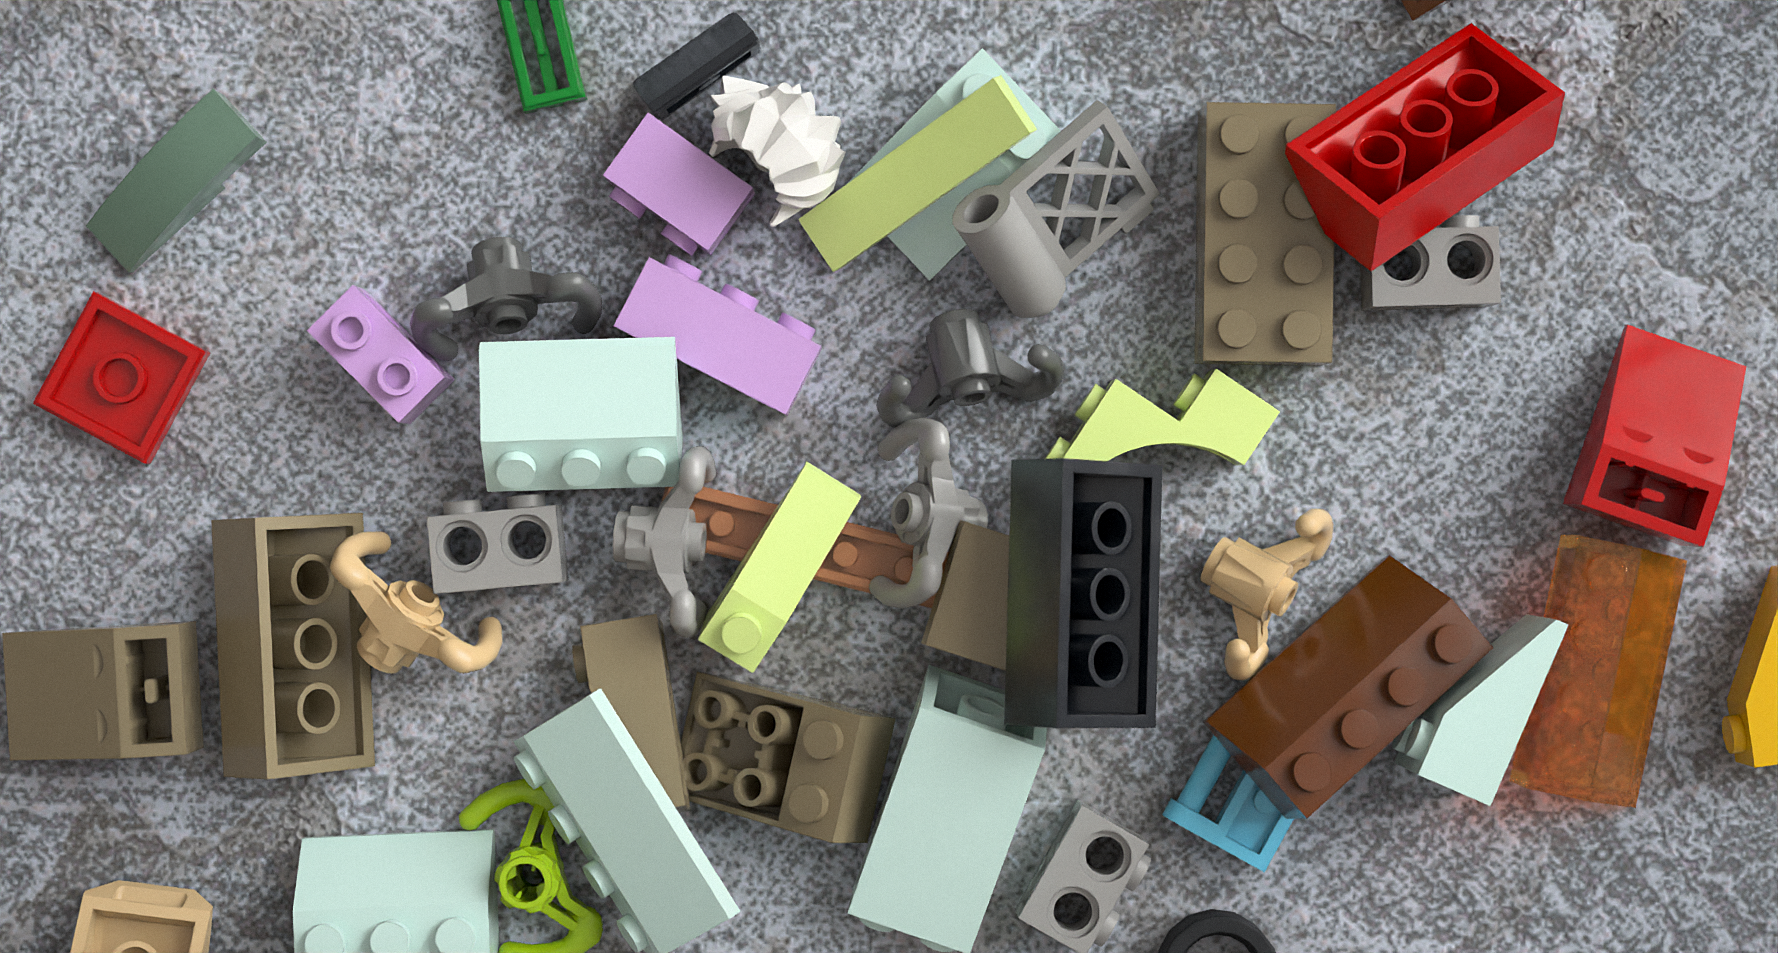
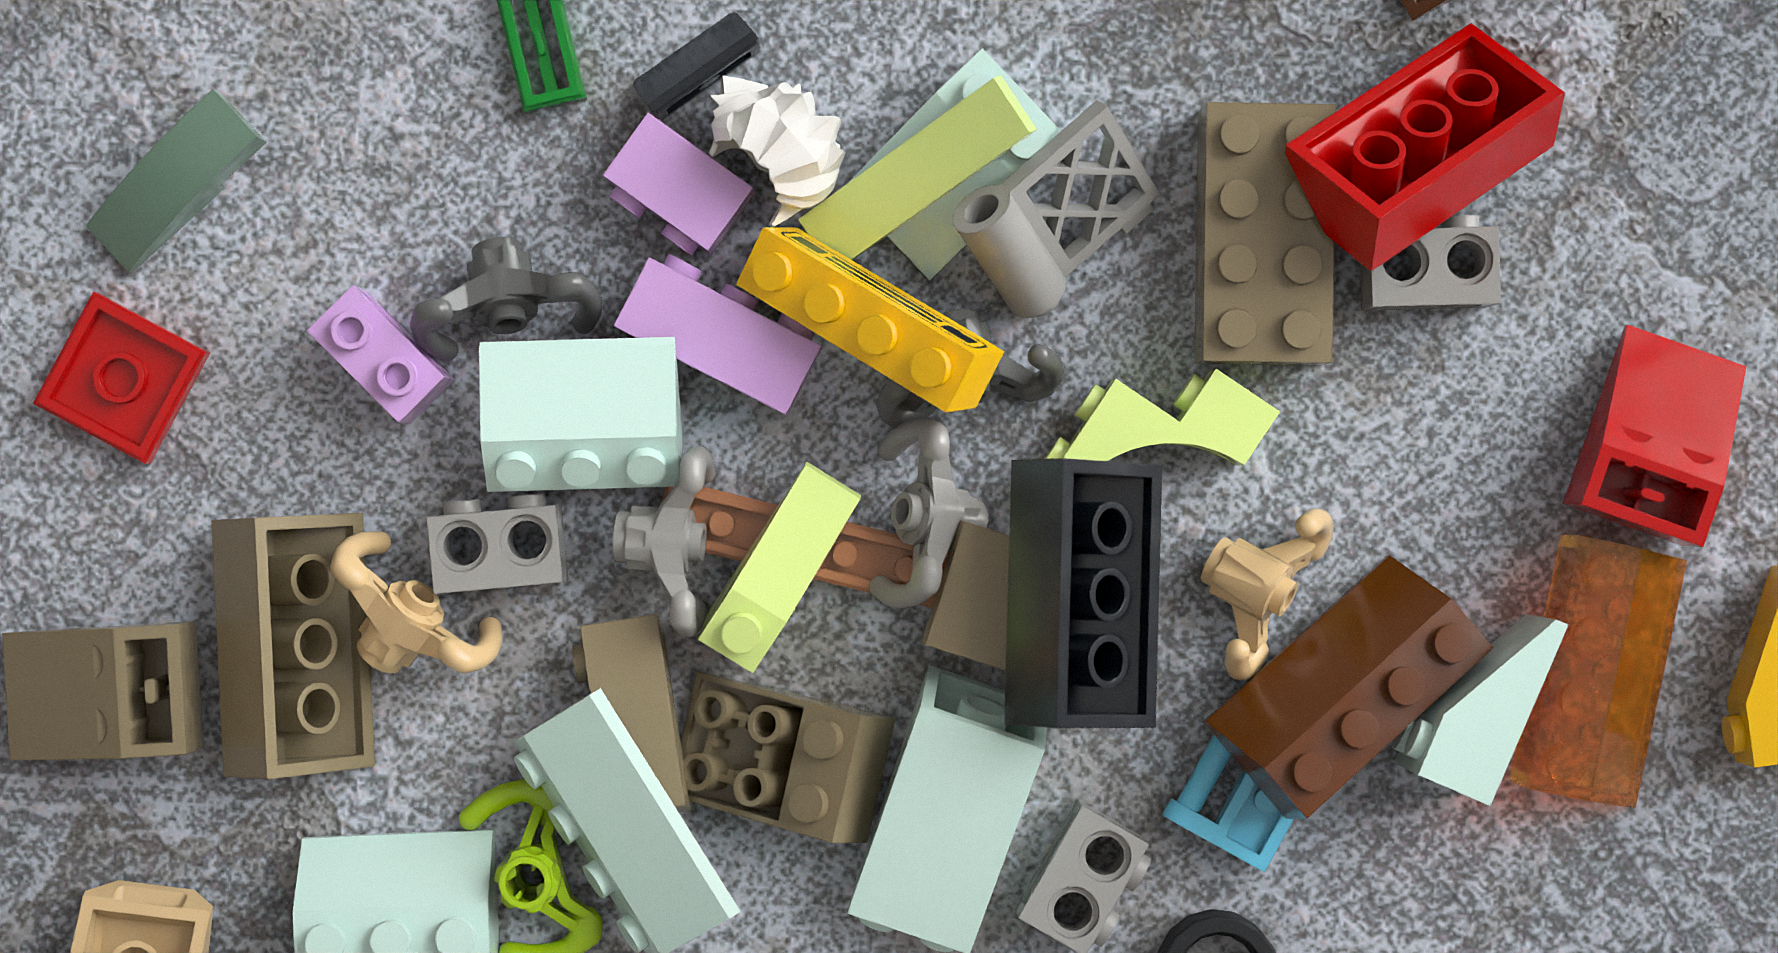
(870, 318): none -> yellow brick

